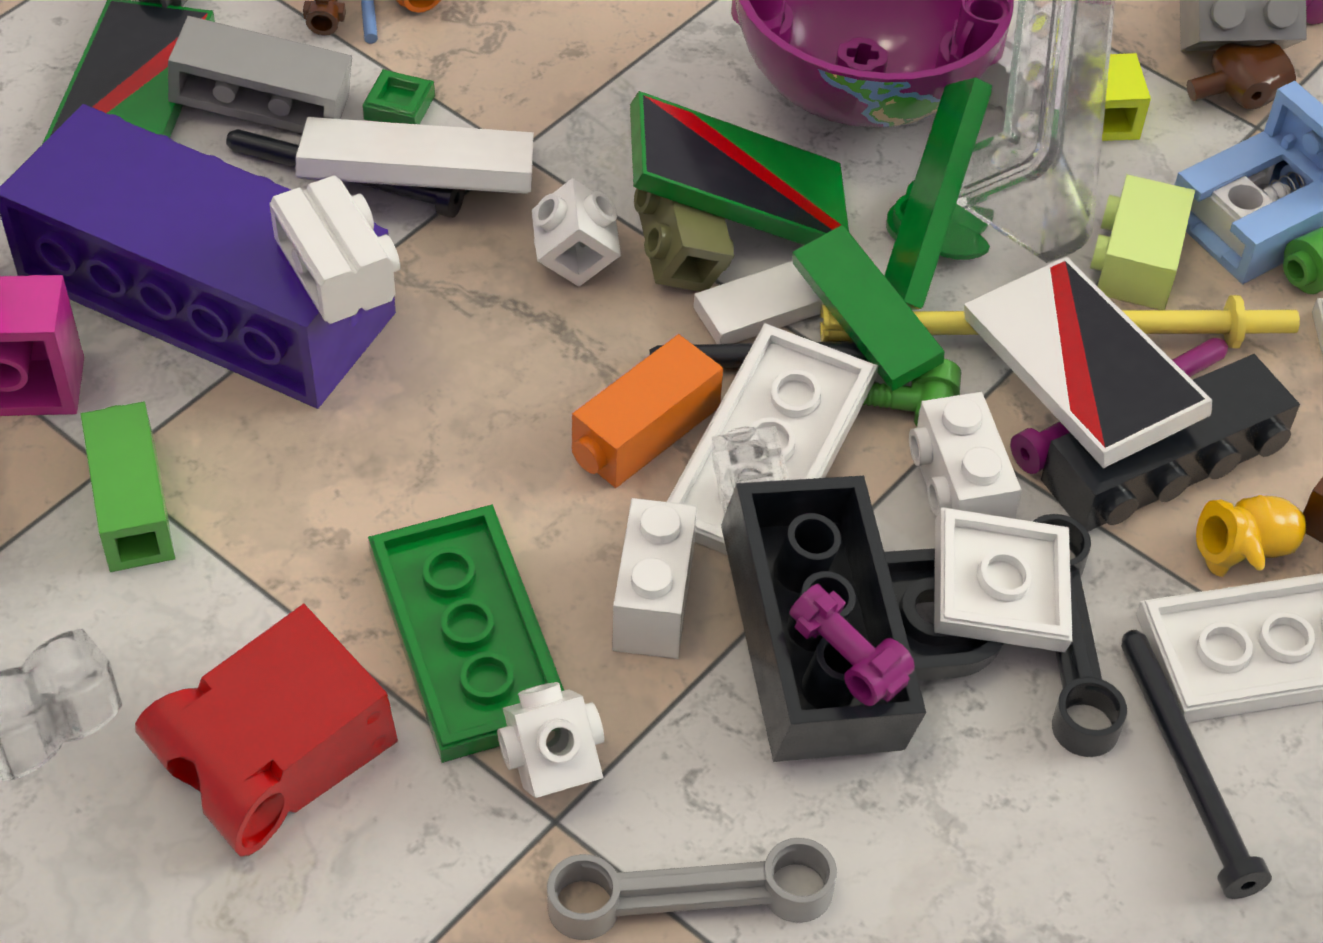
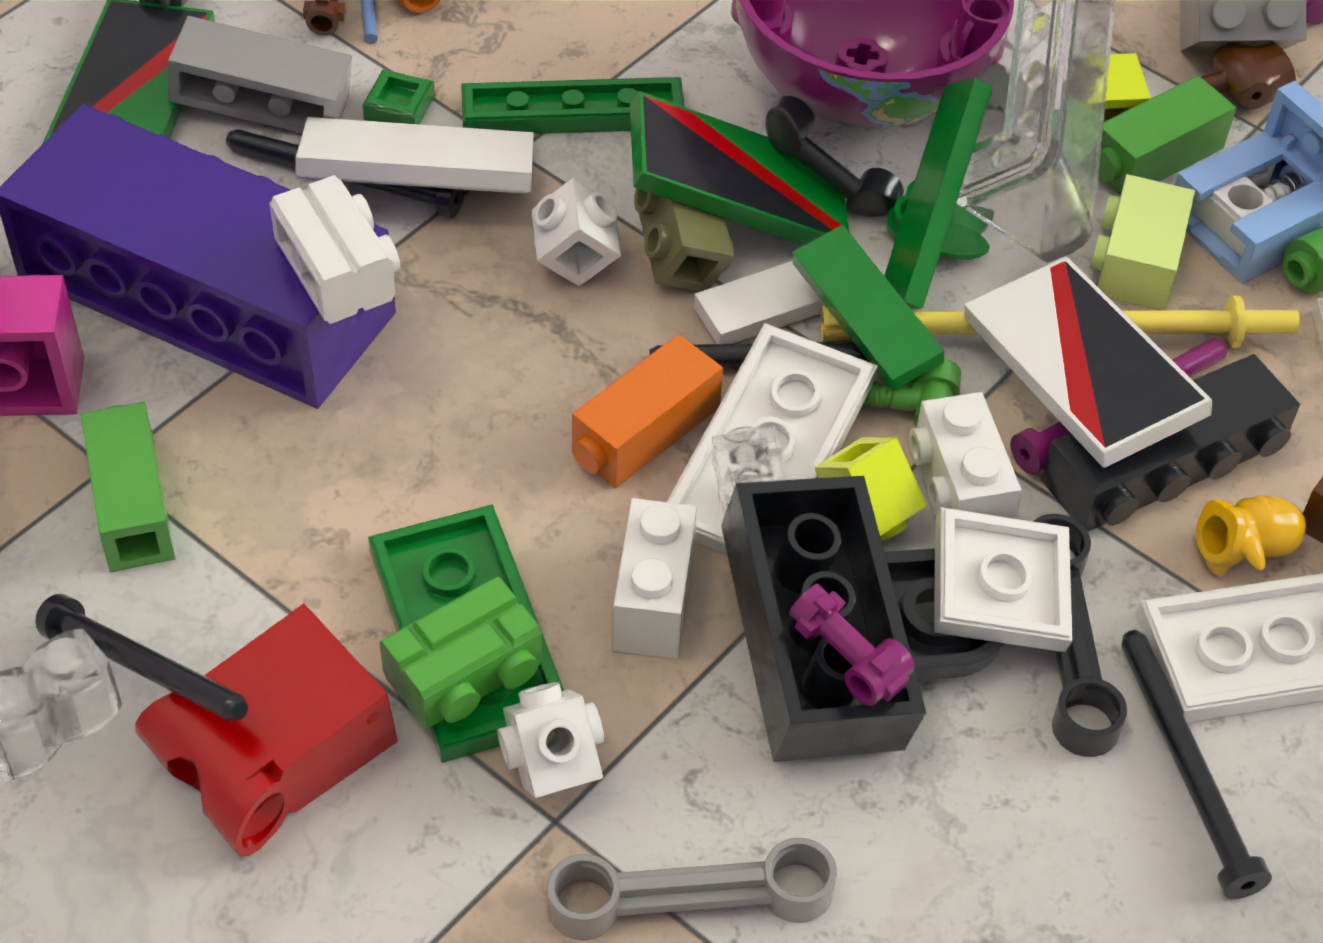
(63, 613): none -> black bar
(462, 653): none -> bright green brick
(560, 104): none -> green tile
(787, 129): none -> black bar
(887, 476): none -> neon yellow brick
(1165, 133): none -> bright green brick

